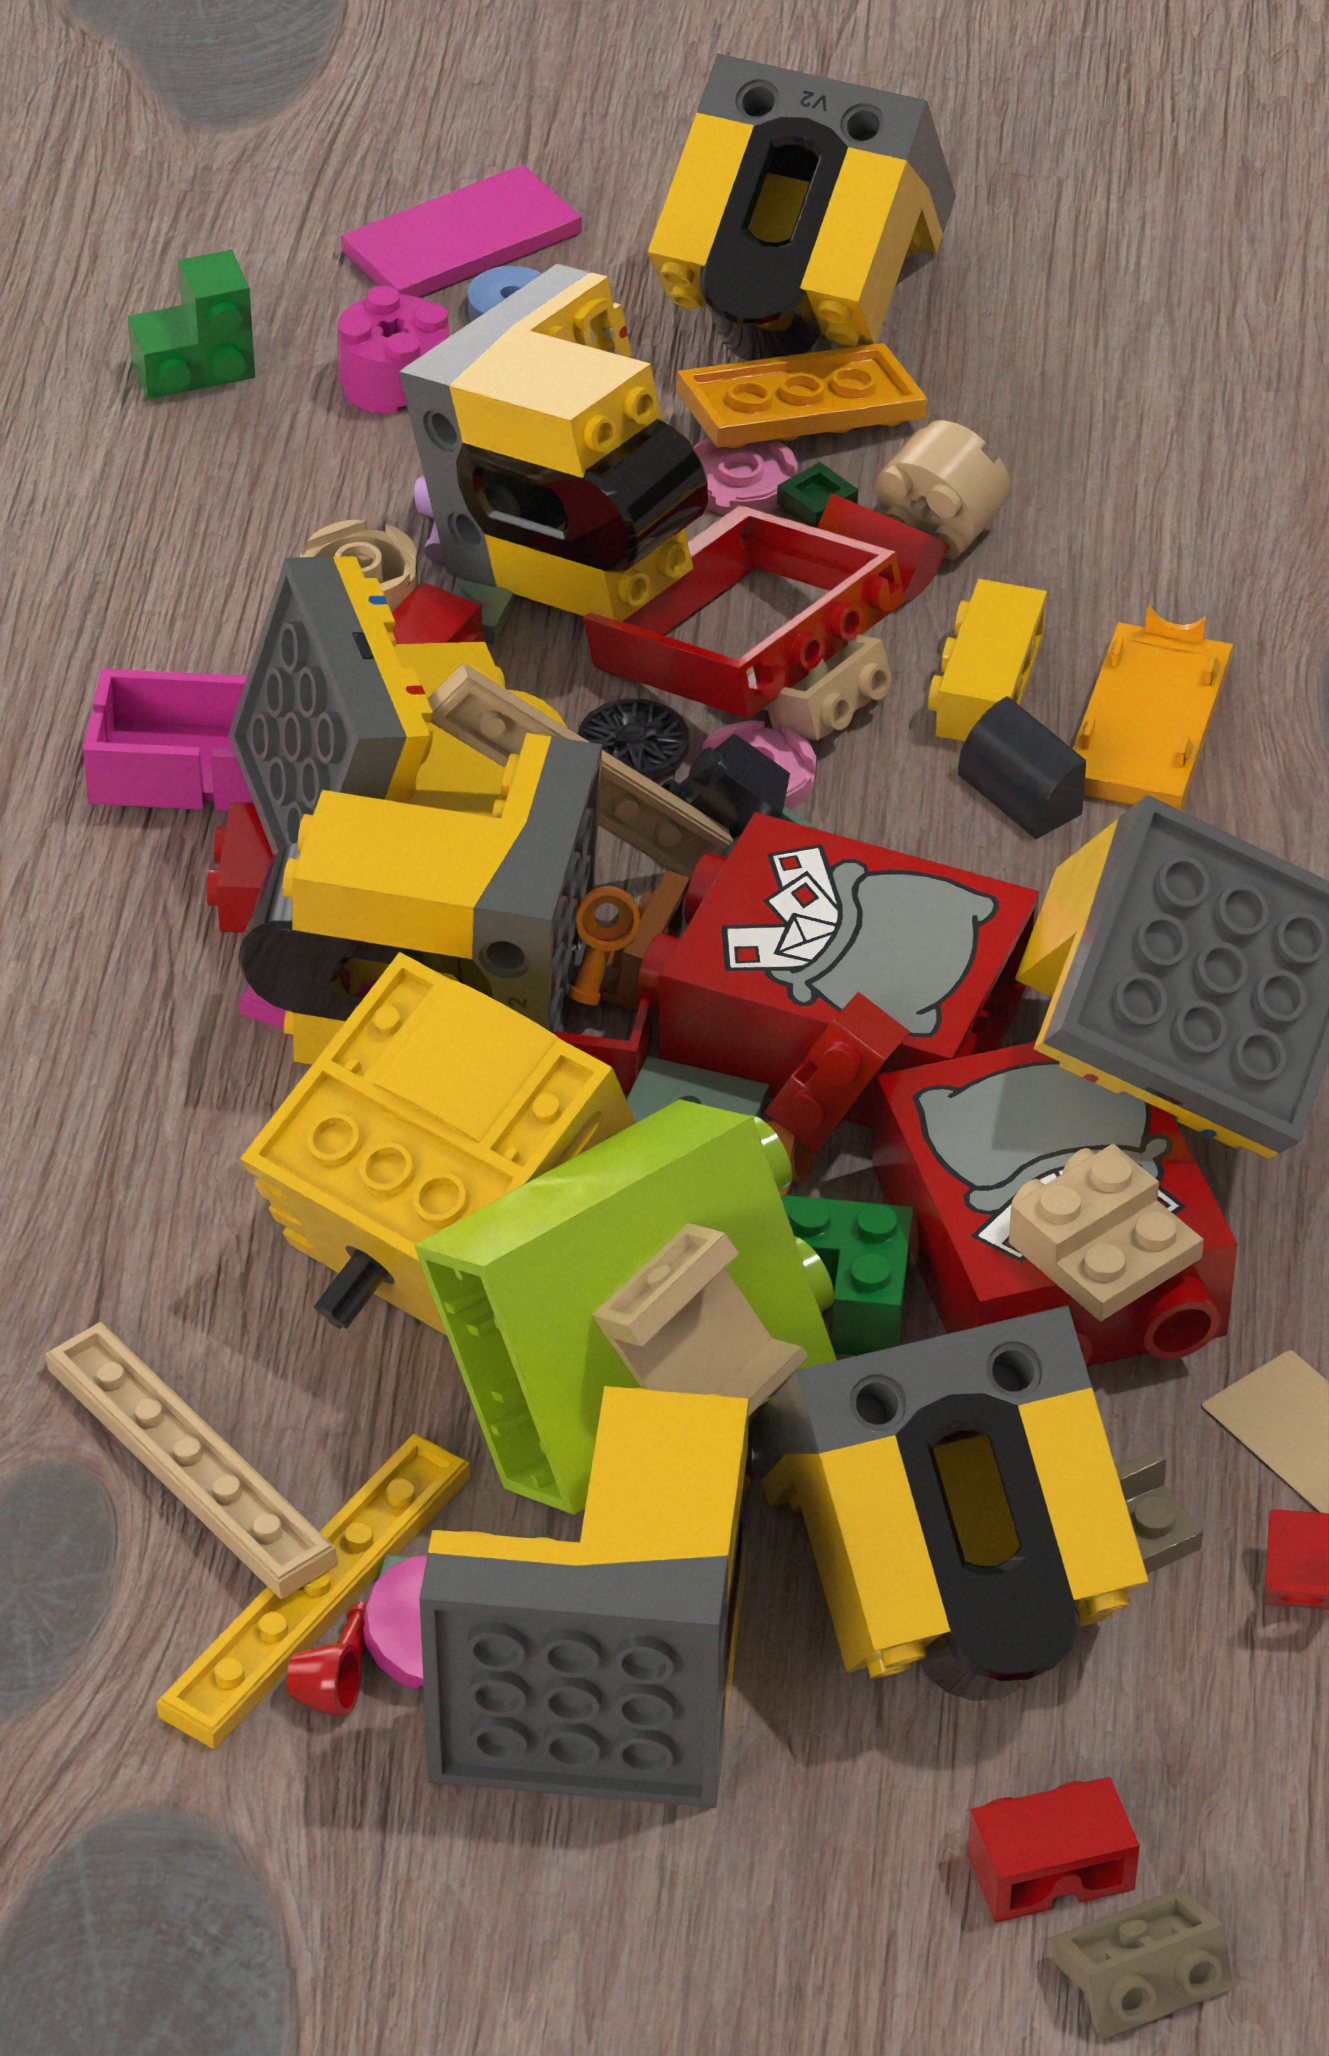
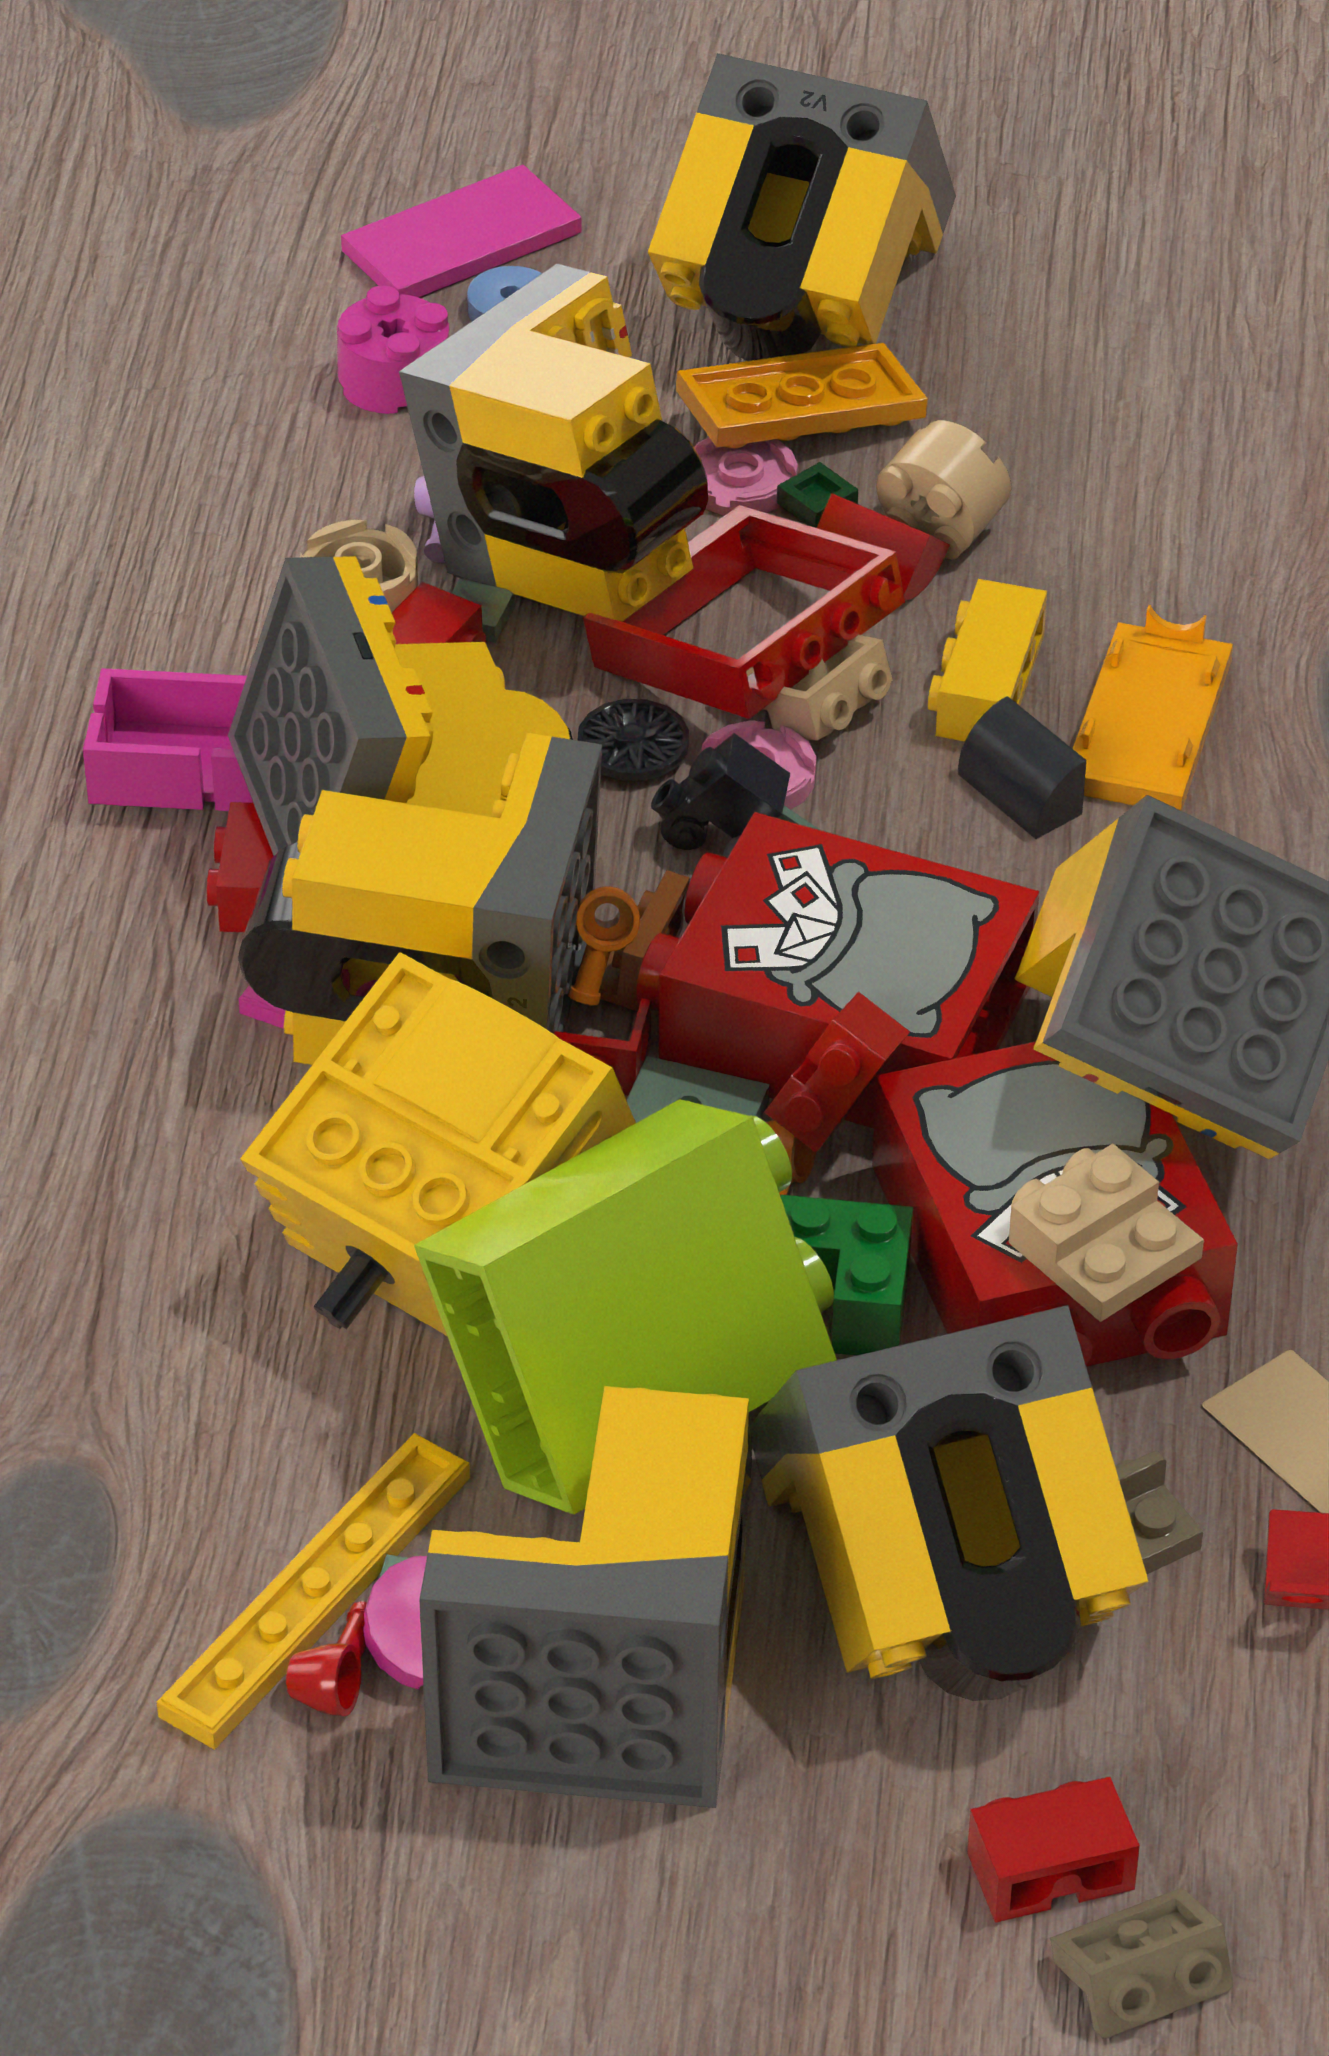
(192, 1460): tan tile -> none
(201, 340): green brick -> none
(629, 803): tan tile -> none
(691, 1328): tan panel -> none

